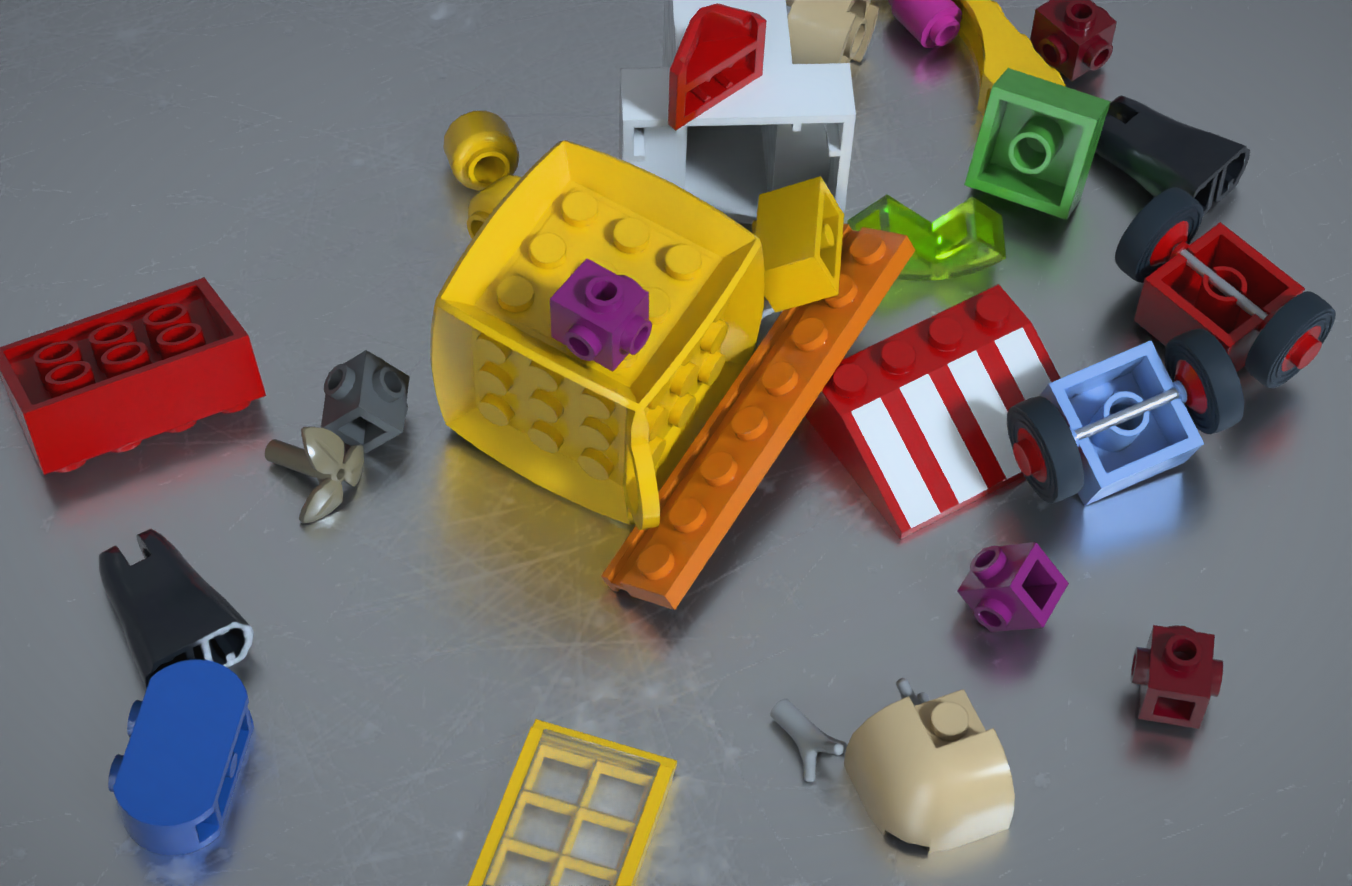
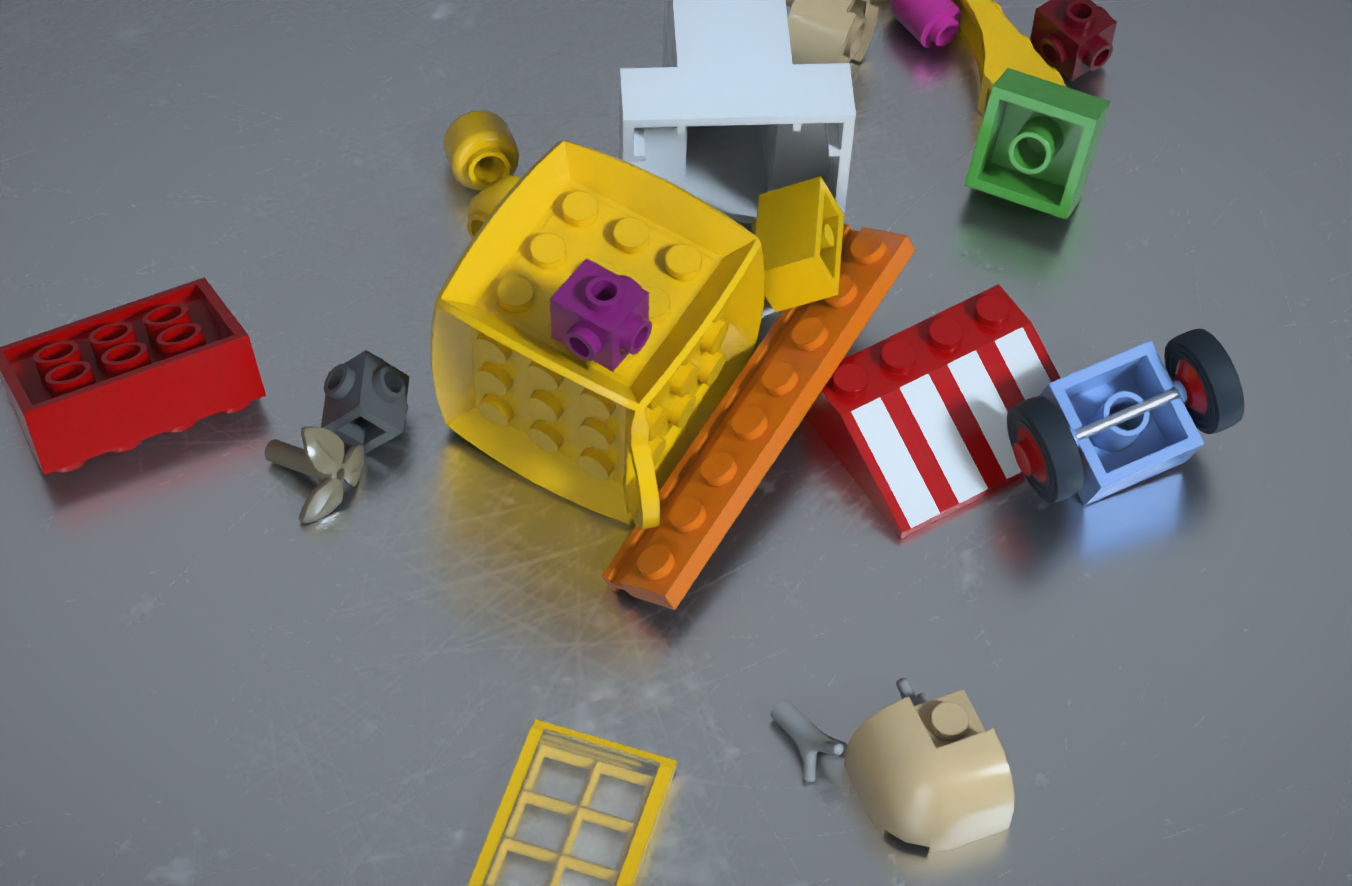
(170, 609): black piece -> none
(182, 757): blue brick -> none
(714, 60): red slope -> none
(948, 248): clear neon green brick -> none
(1012, 587): magenta brick -> none
(1170, 153): black piece -> none
(1176, 675): dark red brick -> none
(1220, 288): brick -> none

